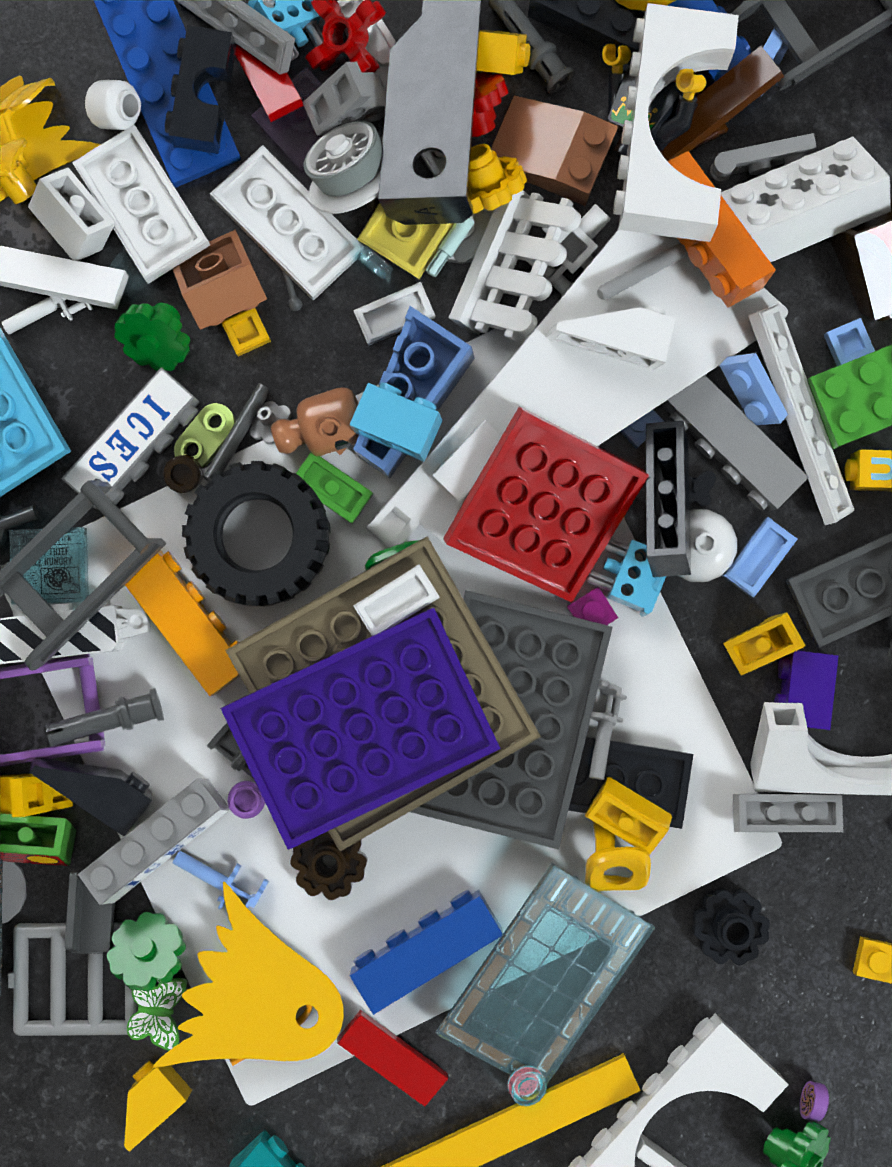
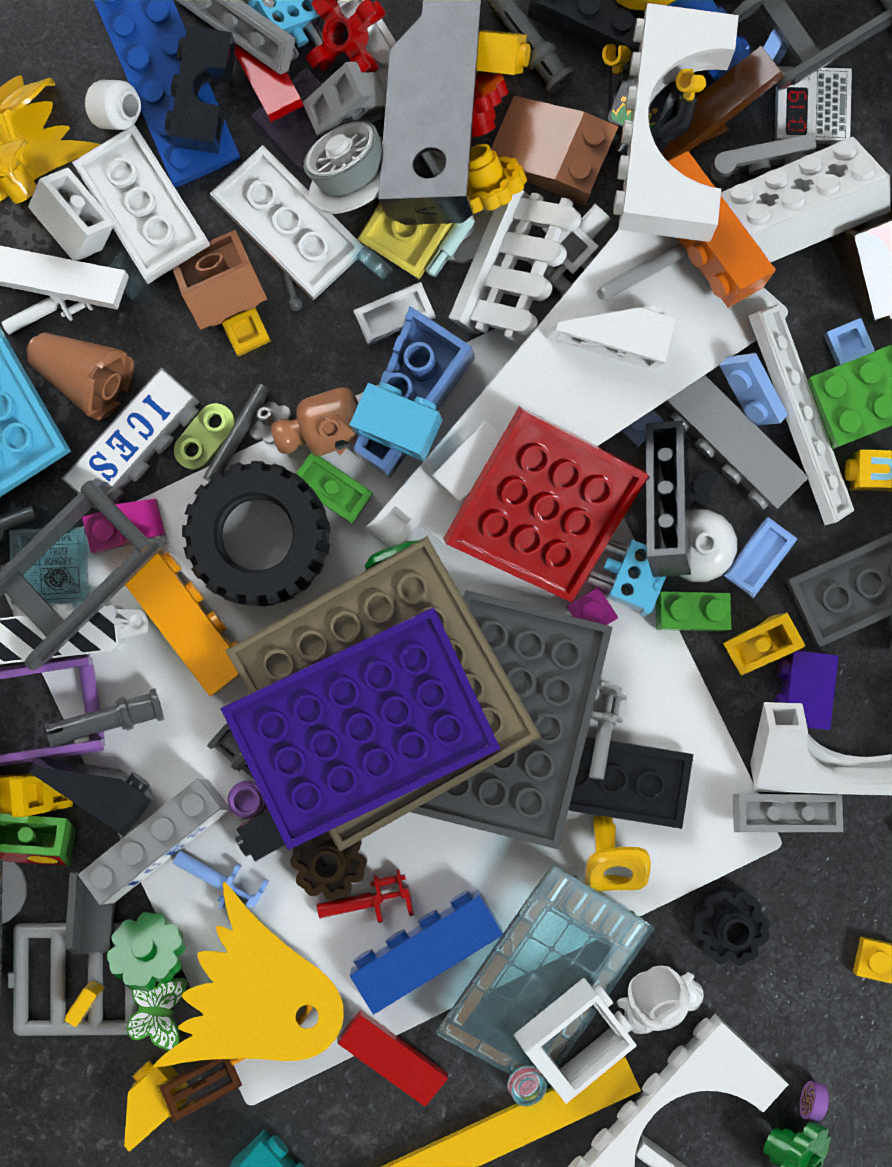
(82, 371): none -> nougat cone
(84, 1003): none -> yellow tile
(103, 534): none -> dark pink slope
(153, 335): green plant -> none
(170, 1100): none -> reddish brown tile
(183, 473): dark brown tile -> none
(259, 836): none -> black brick
(368, 900): none -> red piece
(396, 601): white tile -> none
(594, 1058): none -> white window
(629, 815): yellow slope -> none
(660, 999): none -> white hair
(693, 611): none -> bright green plate
(815, 106): none -> tile

